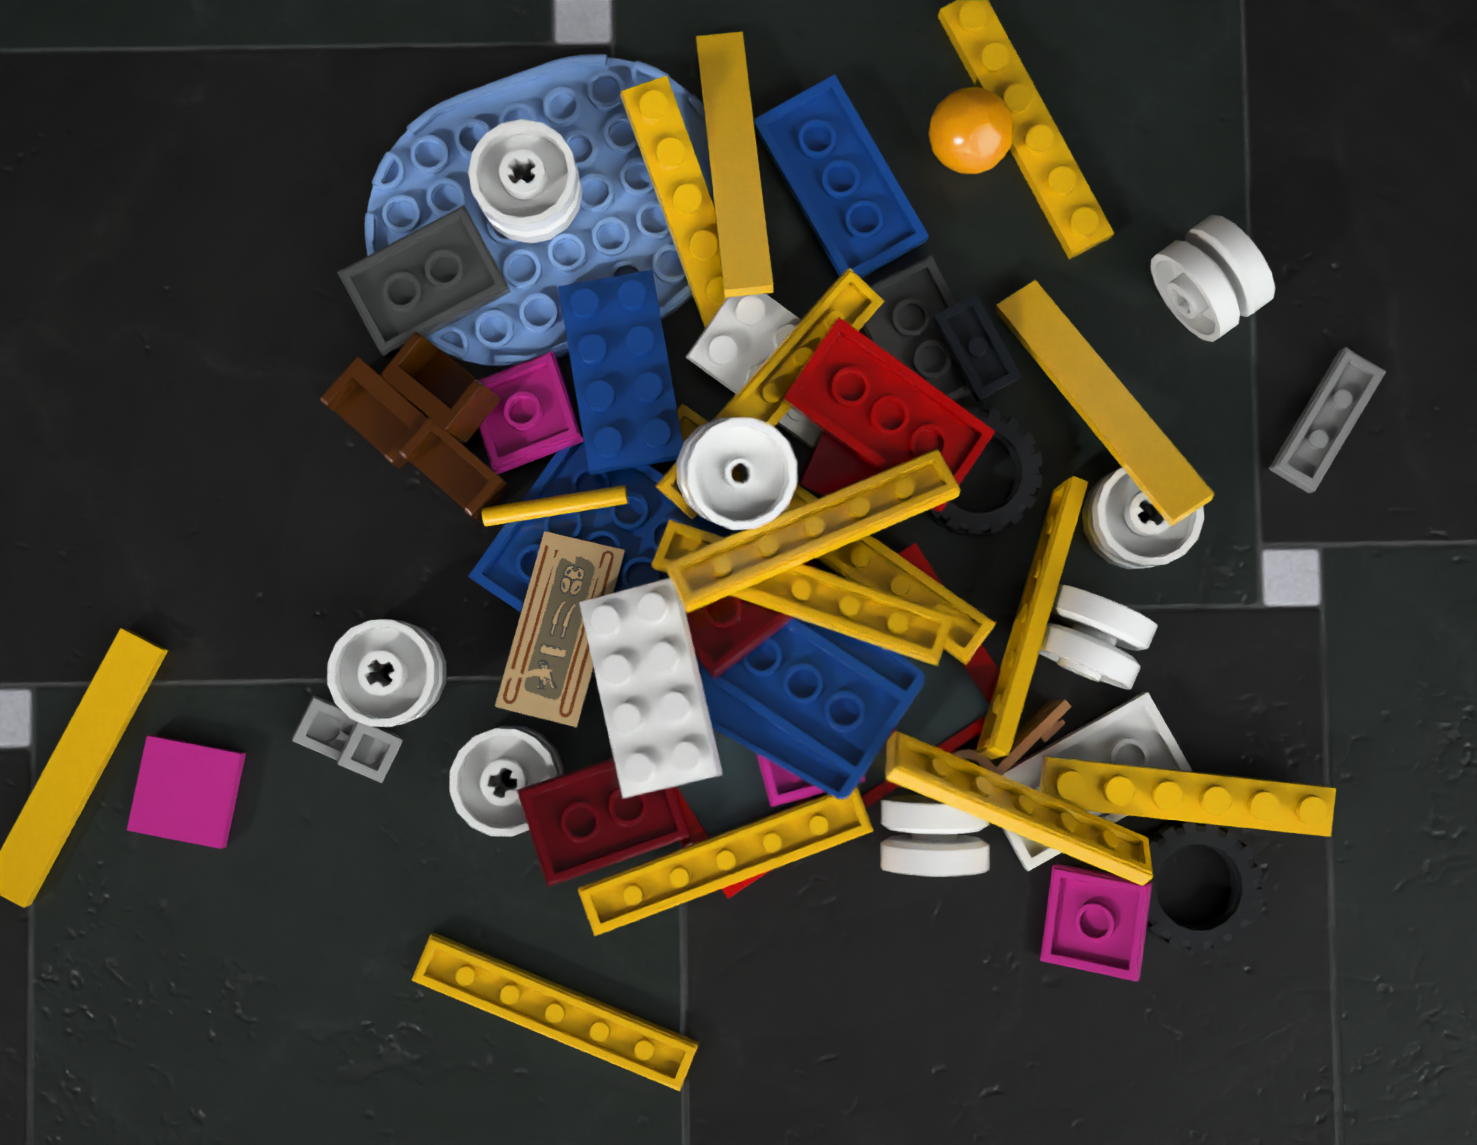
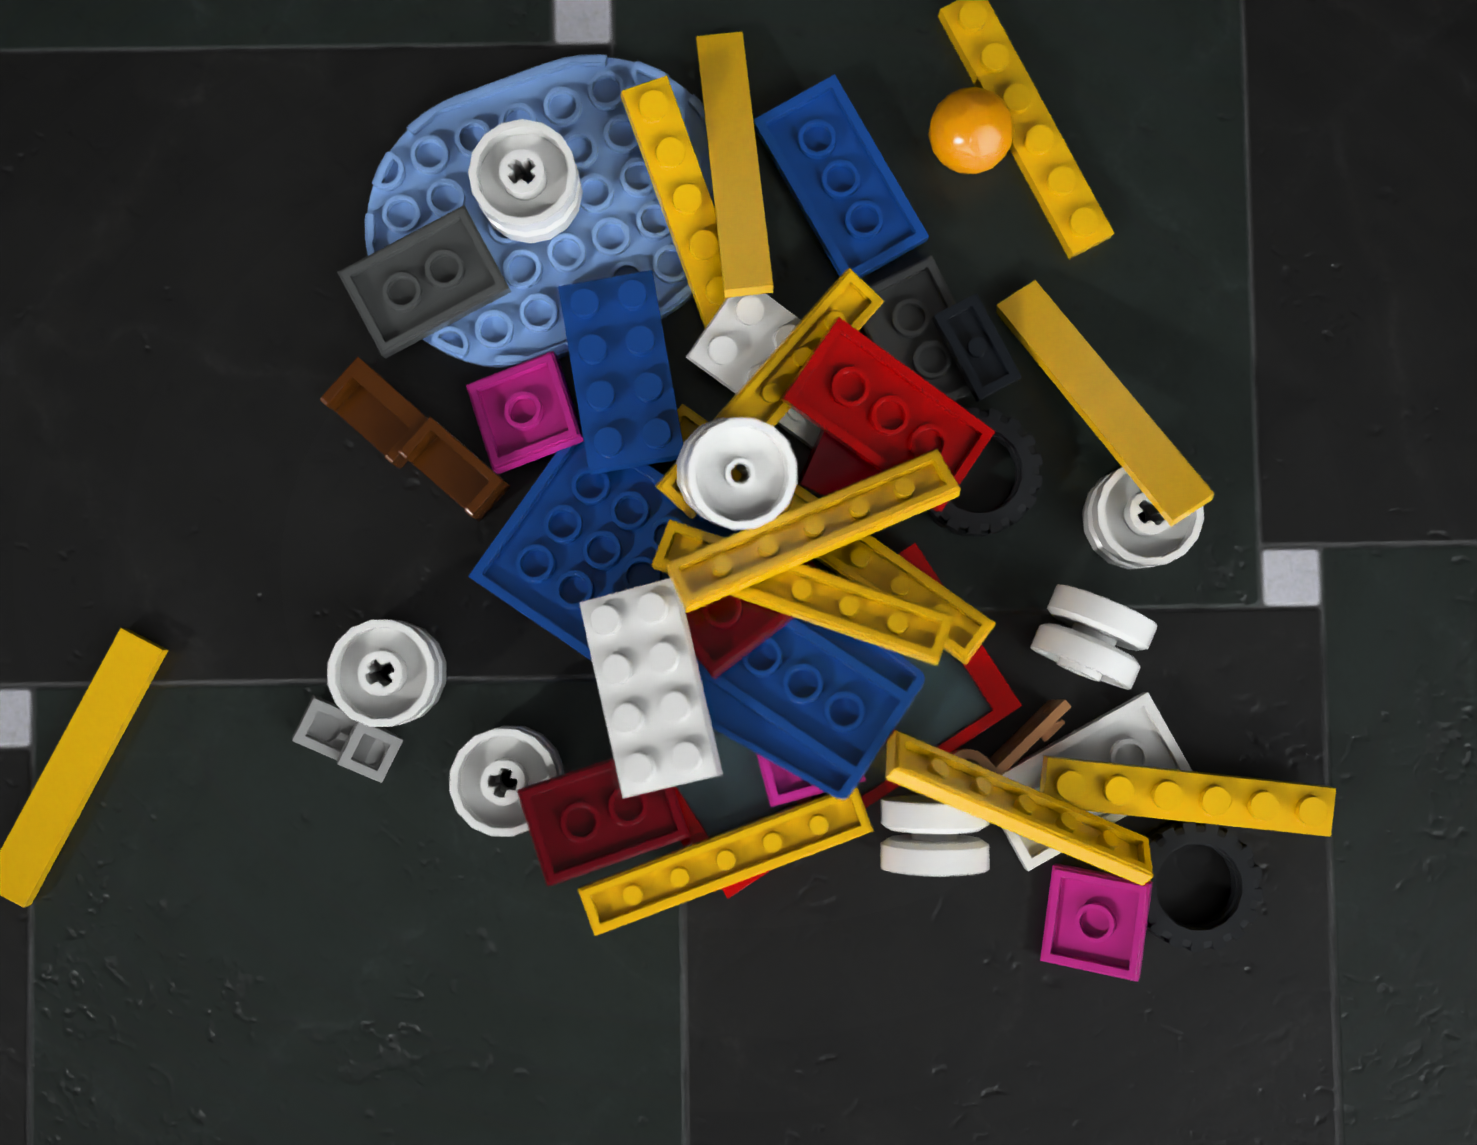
(186, 791): dark pink tile -> none
(440, 387): reddish brown panel -> none
(550, 648): sticker -> none
(555, 505): yellow bar -> none
(555, 1011): yellow tile -> none
(1031, 619): yellow tile -> none
(1212, 277): white wheel -> none
(1327, 420): light grey tile -> none

